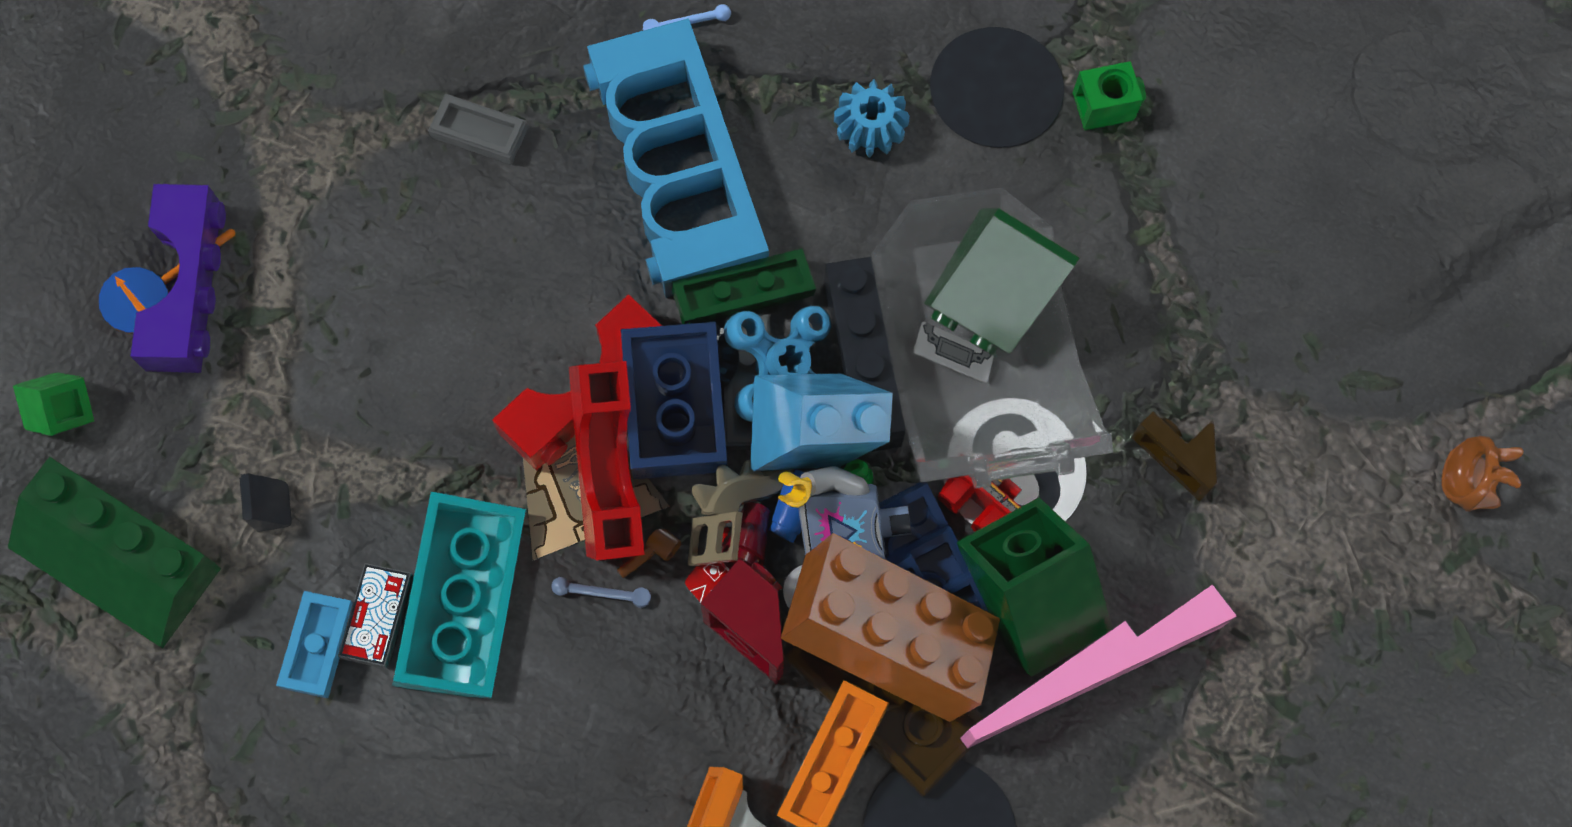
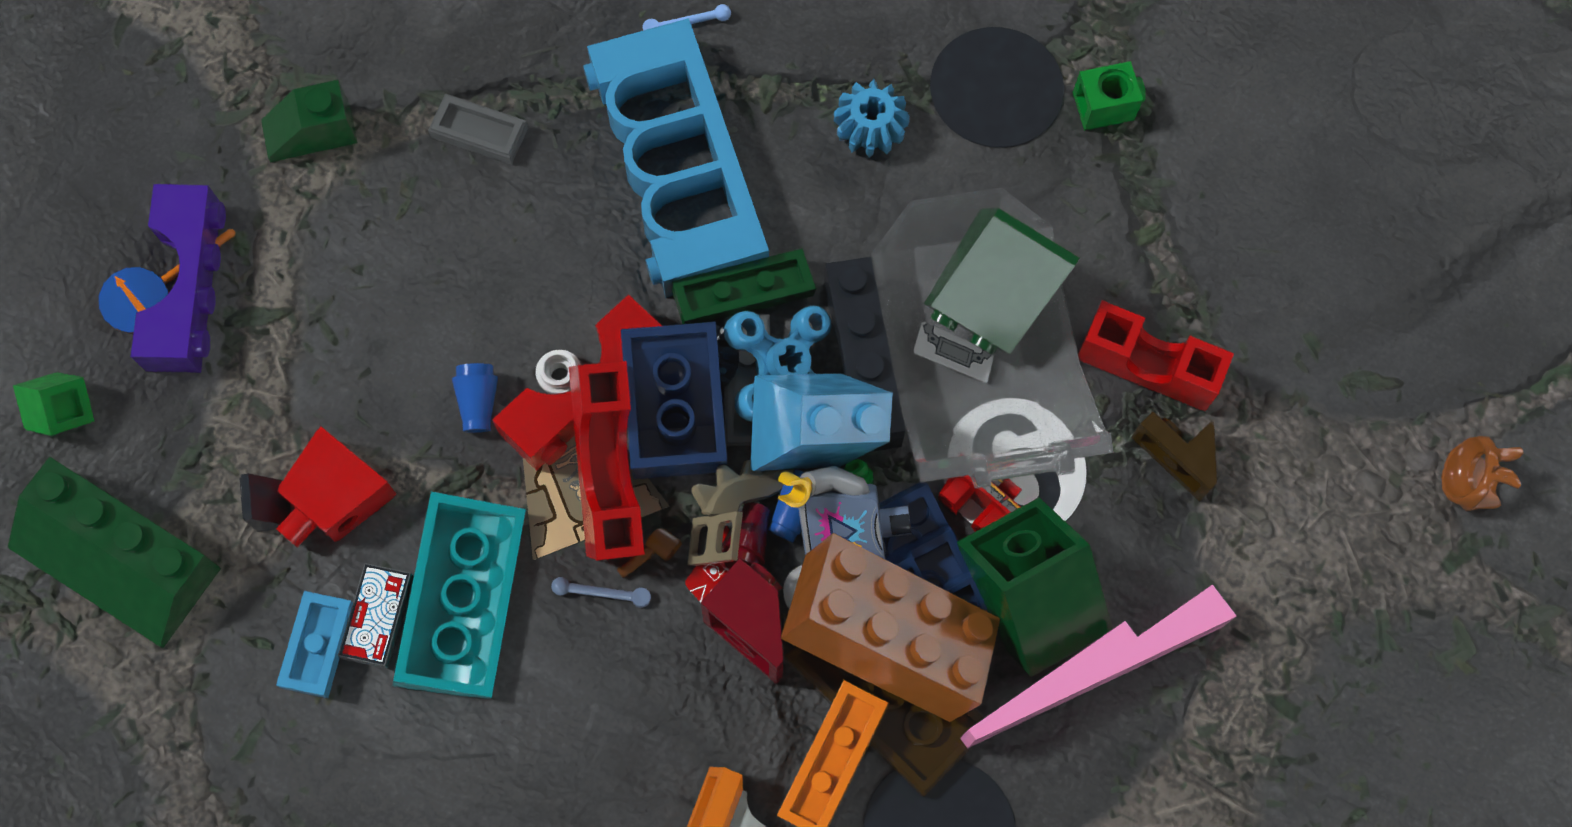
(309, 122): none -> dark green slope
(330, 491): none -> red torso
(475, 394): none -> blue cone
(550, 362): none -> white plate
(1181, 371): none -> red arch

